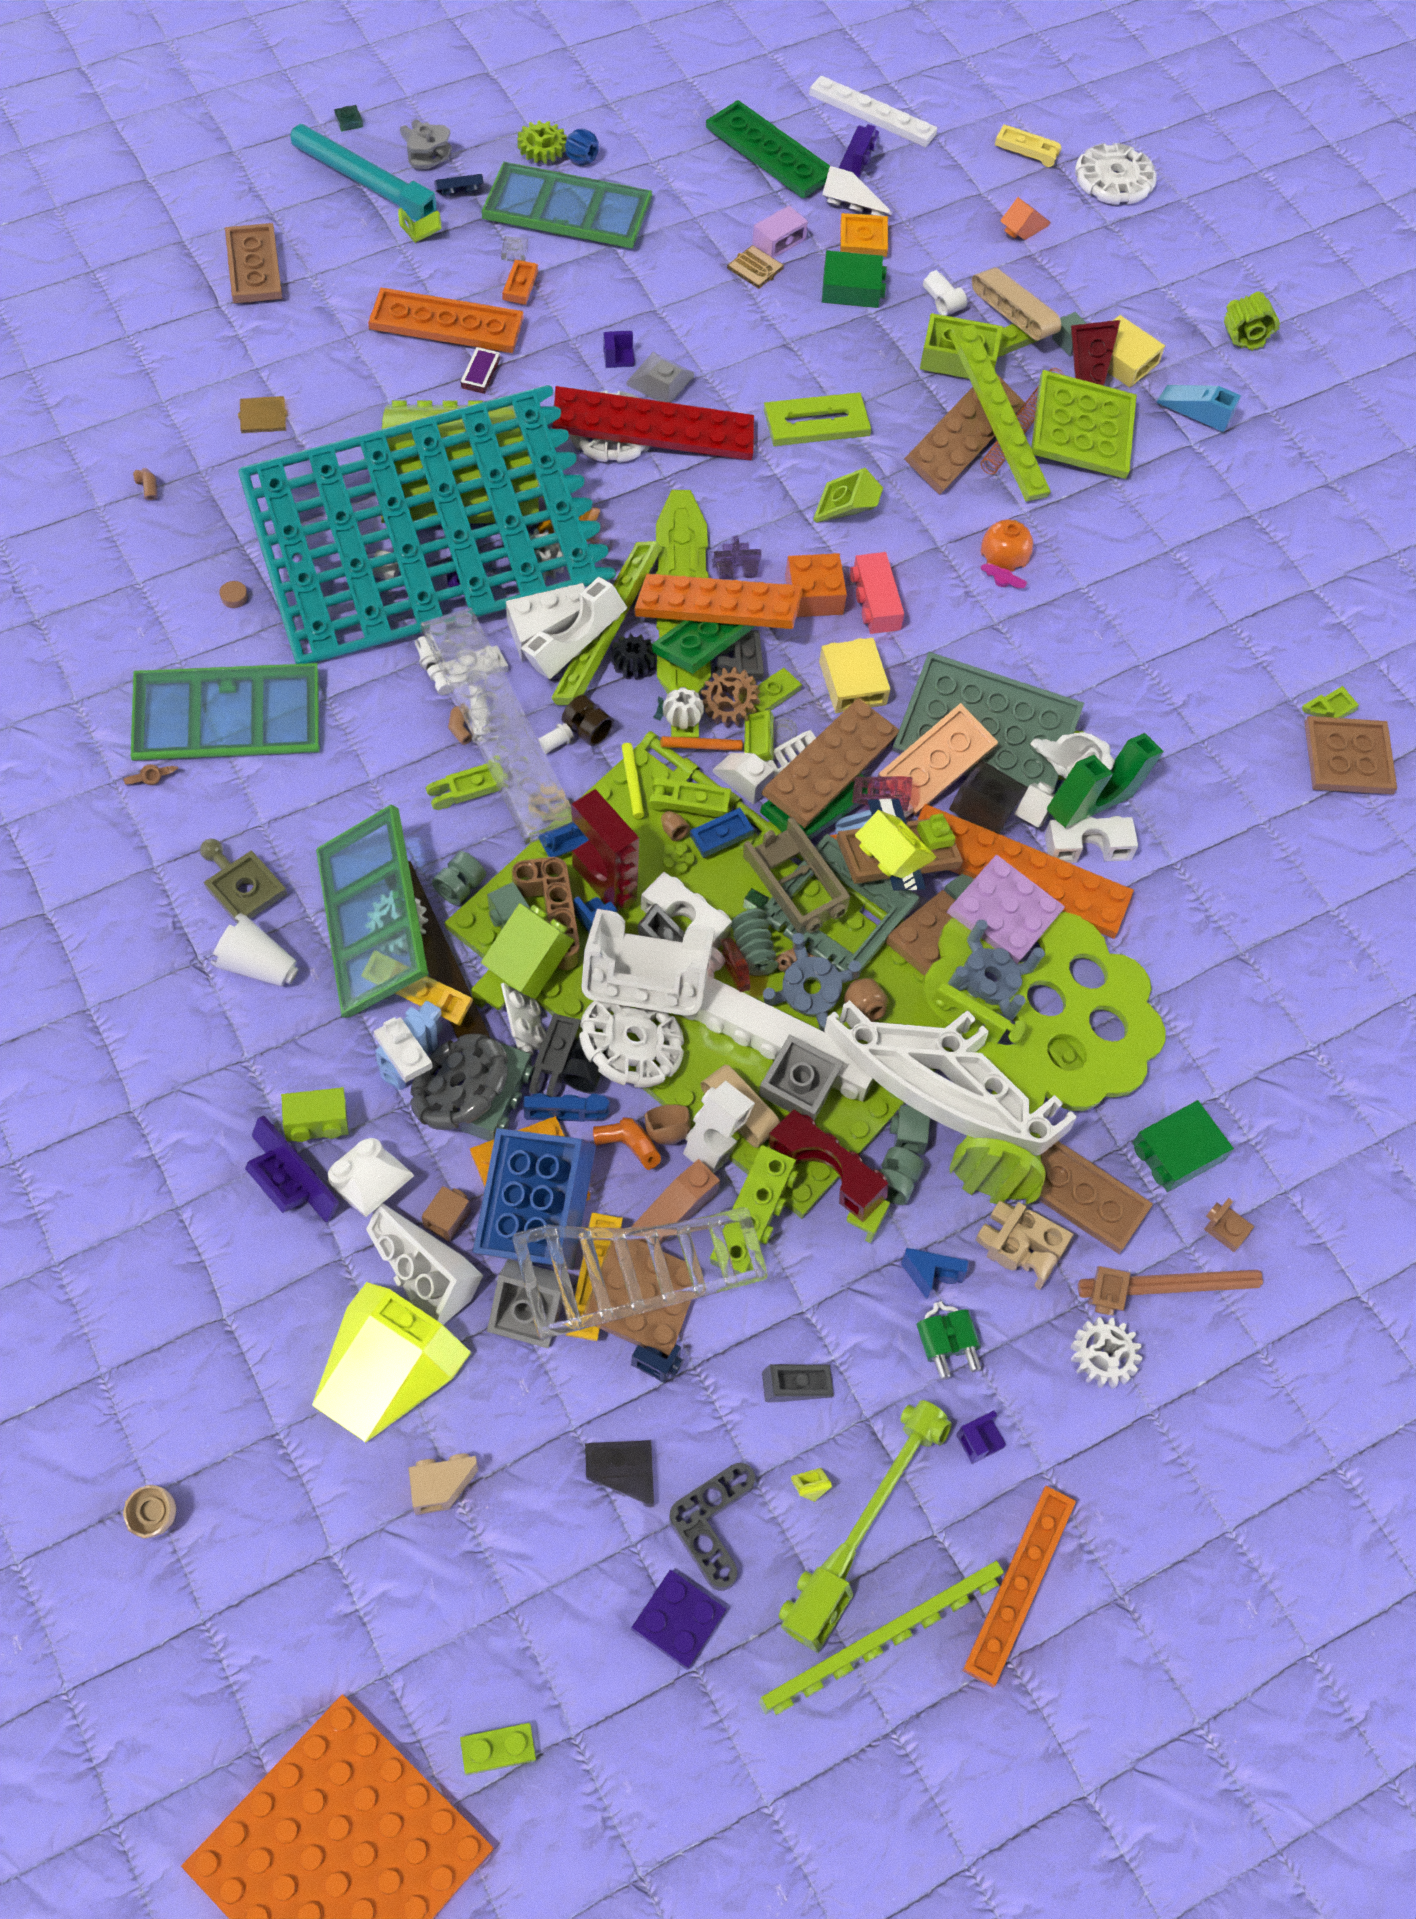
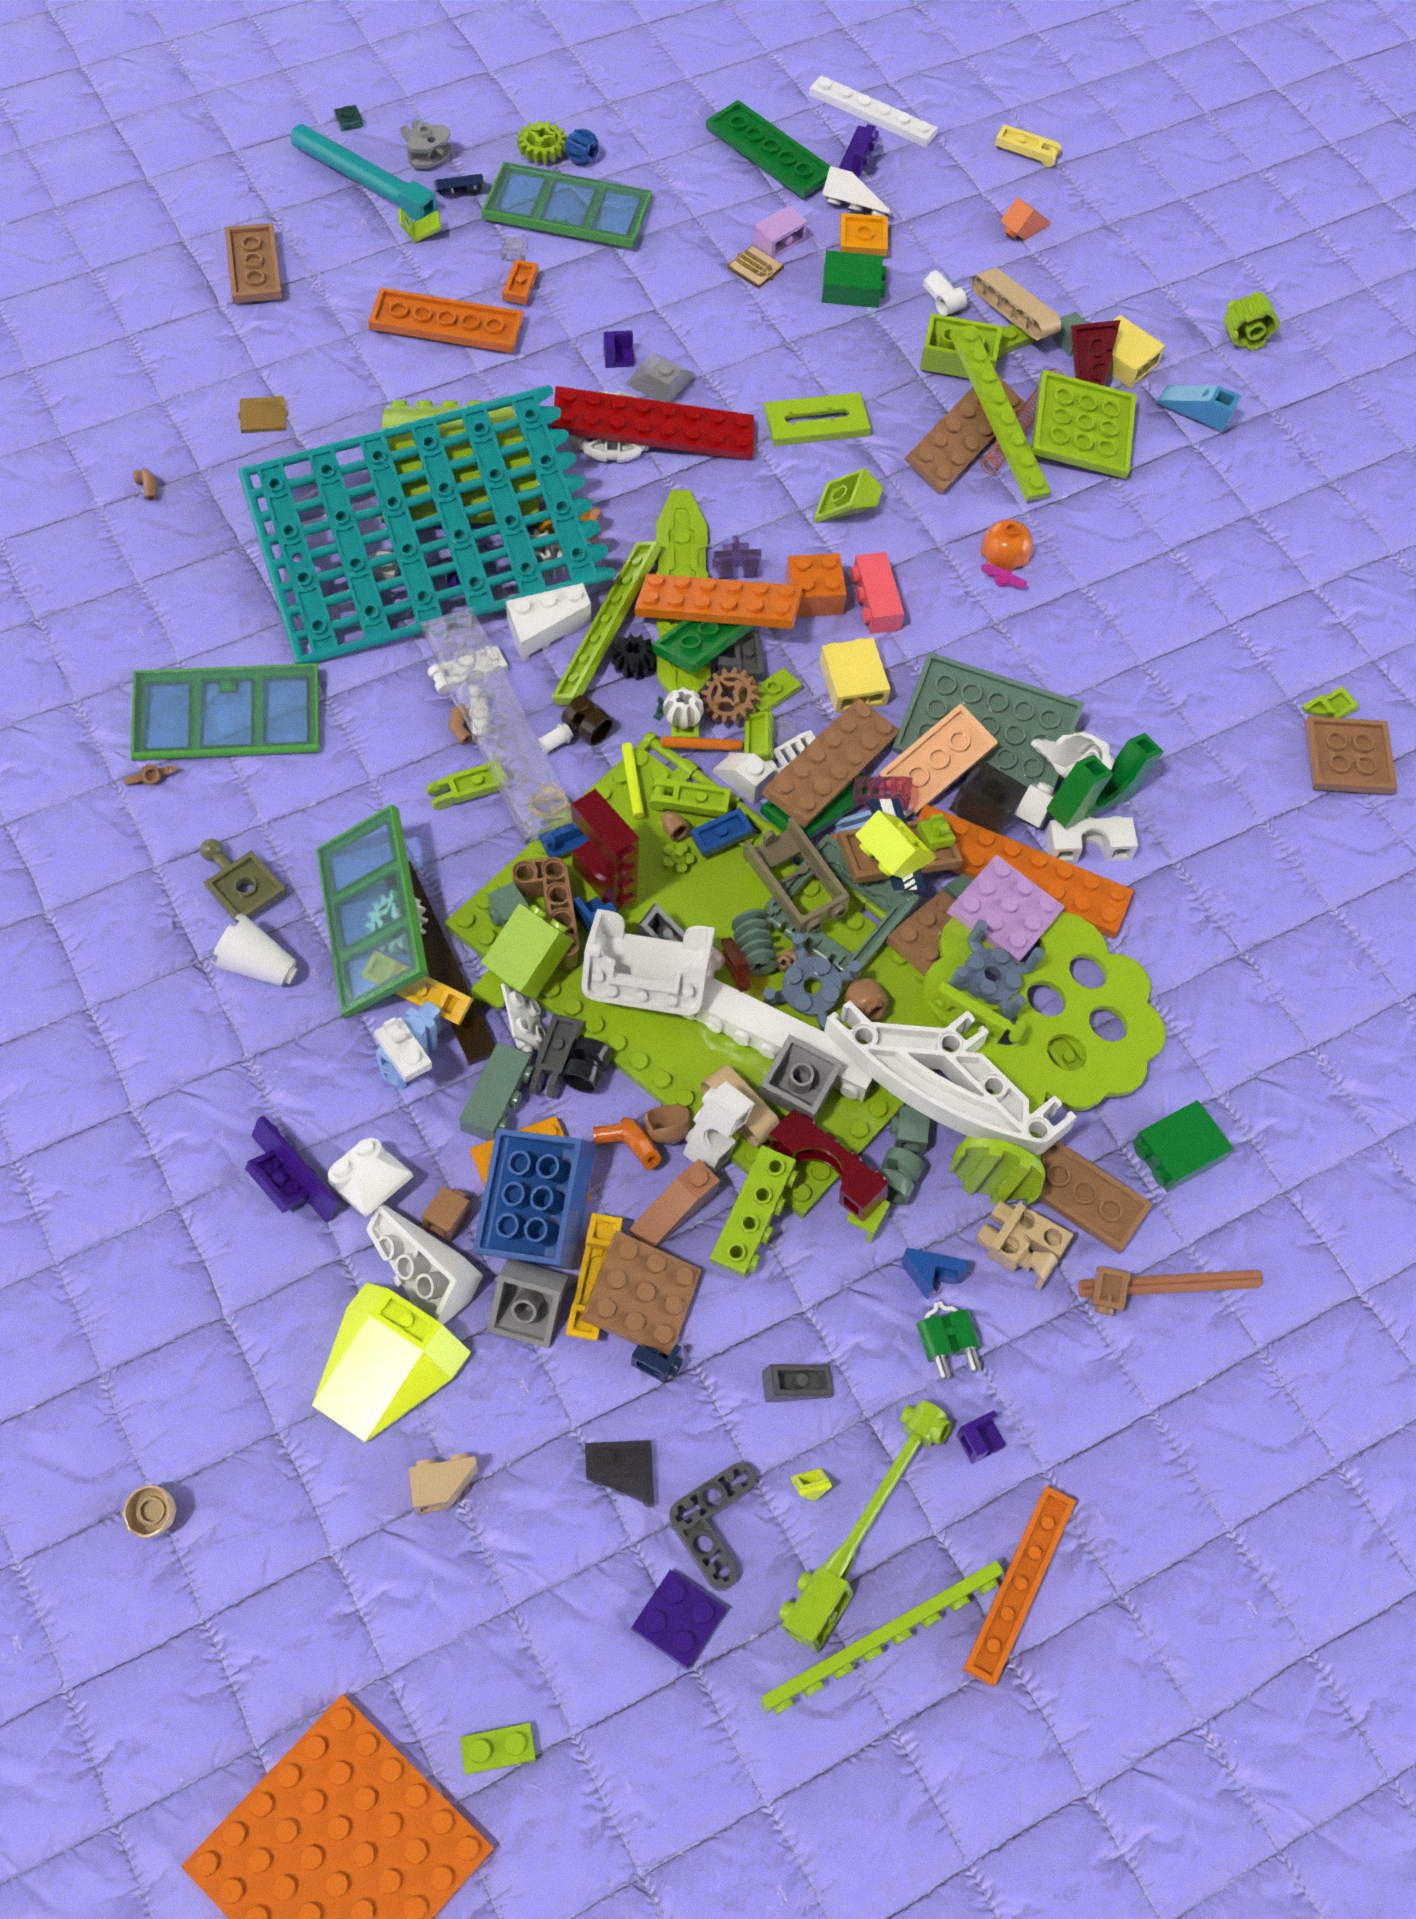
(233, 594): medium nougat tile -> none
(314, 1114): lime brick -> none
(426, 656): white pin -> none
(461, 875): sand green wheel -> none
(476, 1092): dark grey plate -> none
(480, 370): tile -> none
(566, 1108): blue hinge -> none
(598, 608): white arch -> none
(619, 1236): clear bar -> none
(626, 1052): white plate -> none
(678, 900): white arch -> none
(755, 900): clear green piece -> none
(1097, 174): white plate -> none
(1098, 1363): white gear -> none
(1227, 1225): medium nougat bracket -> none

